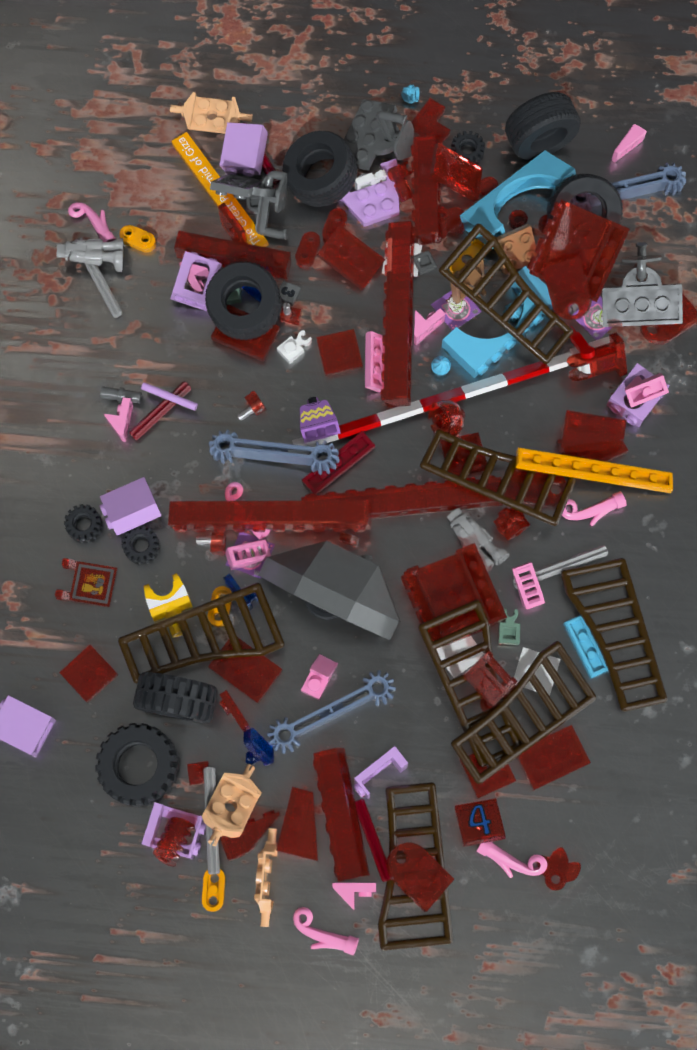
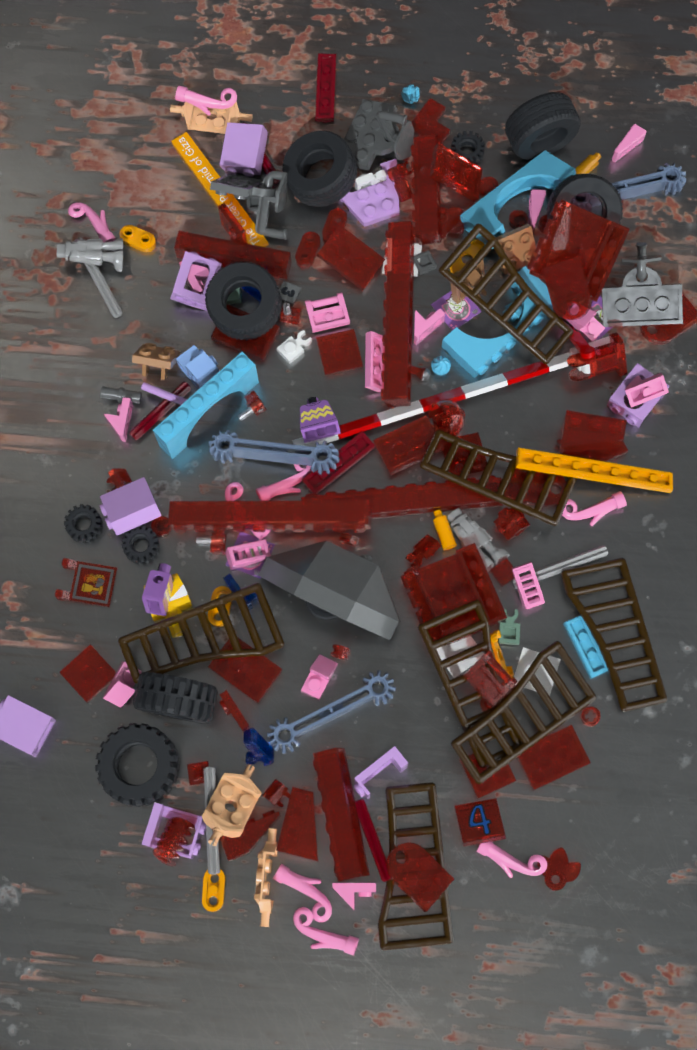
(118, 477): none -> clear red tile
(120, 687): none -> bright pink slope
(155, 356): none -> medium nougat plate
(158, 590): none -> medium lavender torso
(160, 526): none -> clear red tile
(197, 366): none -> light blue brick
(202, 101): none -> bright pink plant
(234, 377): none -> medium azure arch
(275, 793): none -> clear red tile
(284, 486): none -> bright pink plant
(303, 885): none -> bright pink plant
(325, 88): none -> dark red plate
(328, 317): none -> bright pink plate
(340, 652): none -> clear red bush
(406, 445): none -> clear red plate
(422, 373): none -> clear red piece
(423, 549): none -> clear red plate
(444, 531): none -> light orange cylinder
(497, 650): none -> light orange piece
(503, 572): none -> clear red tile
(535, 204): none -> bright pink slope
(587, 325): none -> bright pink slope
(588, 164): none -> light orange cylinder
(595, 720): none -> clear red bush

